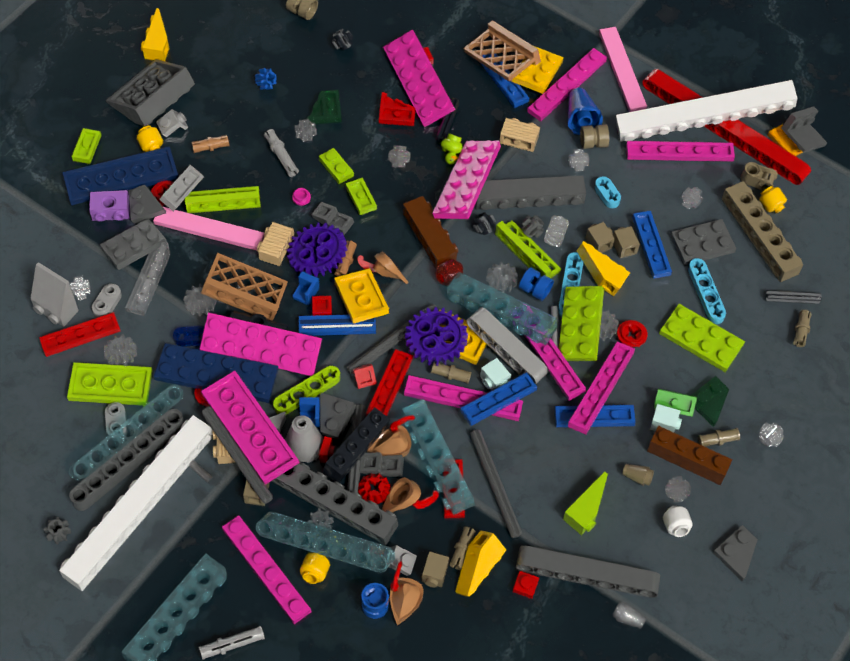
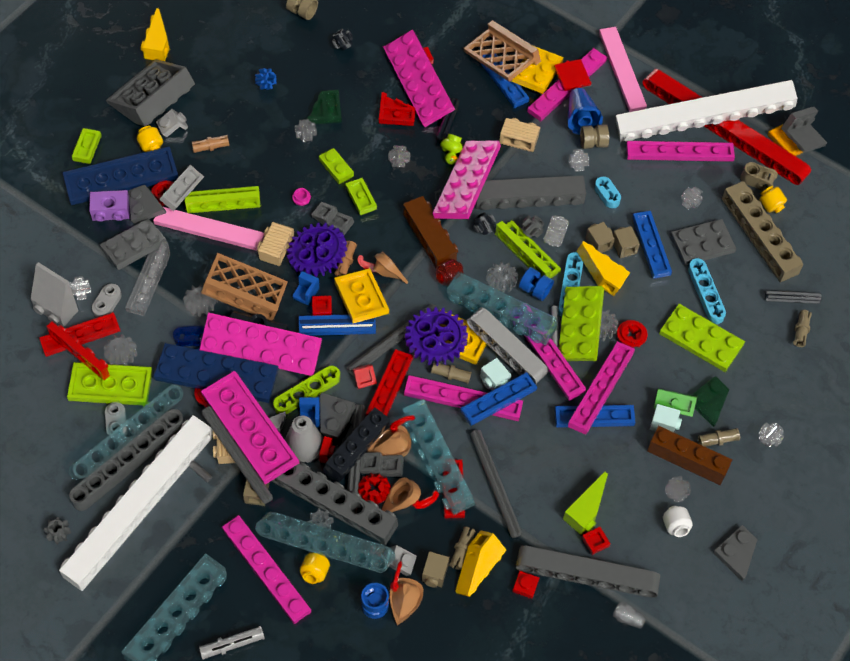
(74, 346): none -> red plate
(278, 147): light grey pin -> none
(572, 75): none -> red piece
(596, 540): none -> red plate
(639, 474): dark tan cone -> none

